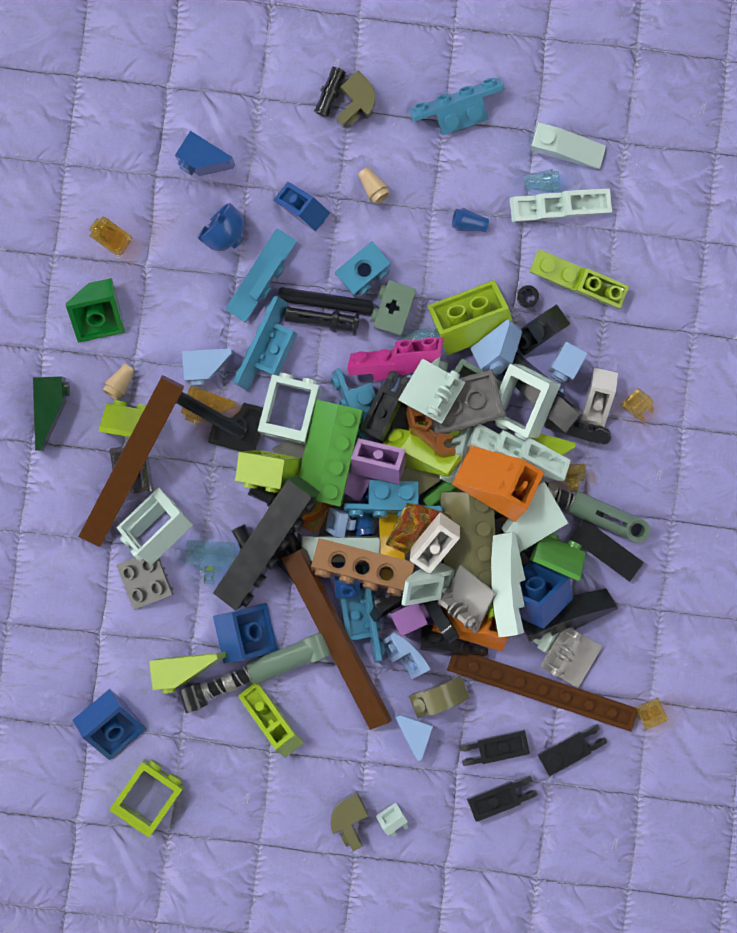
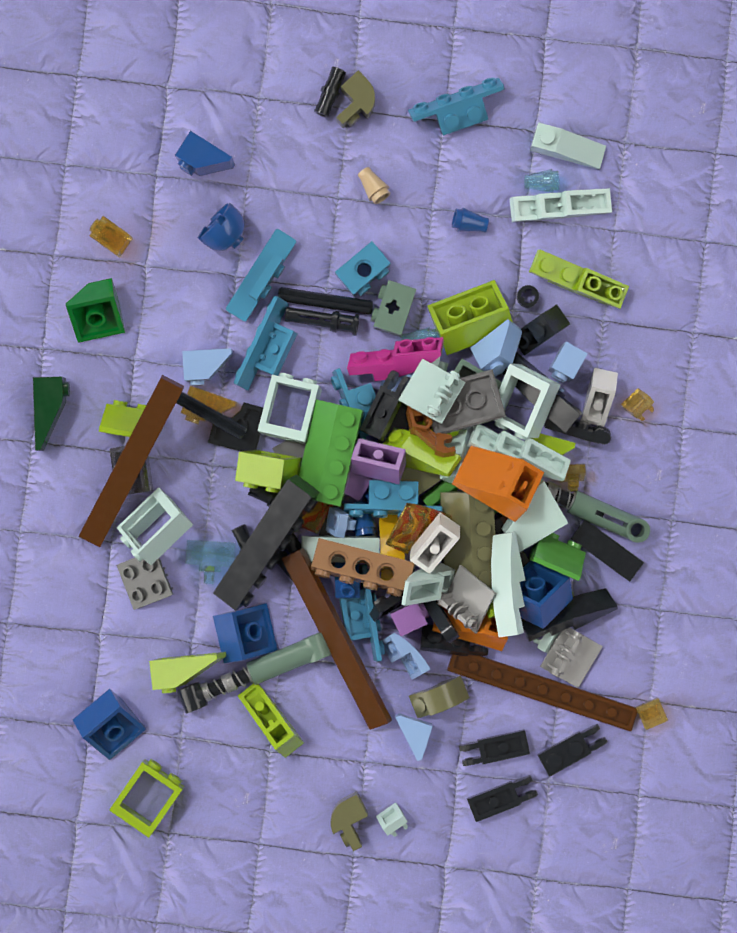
(118, 383): tan cone -> none
(302, 206): blue slope -> none

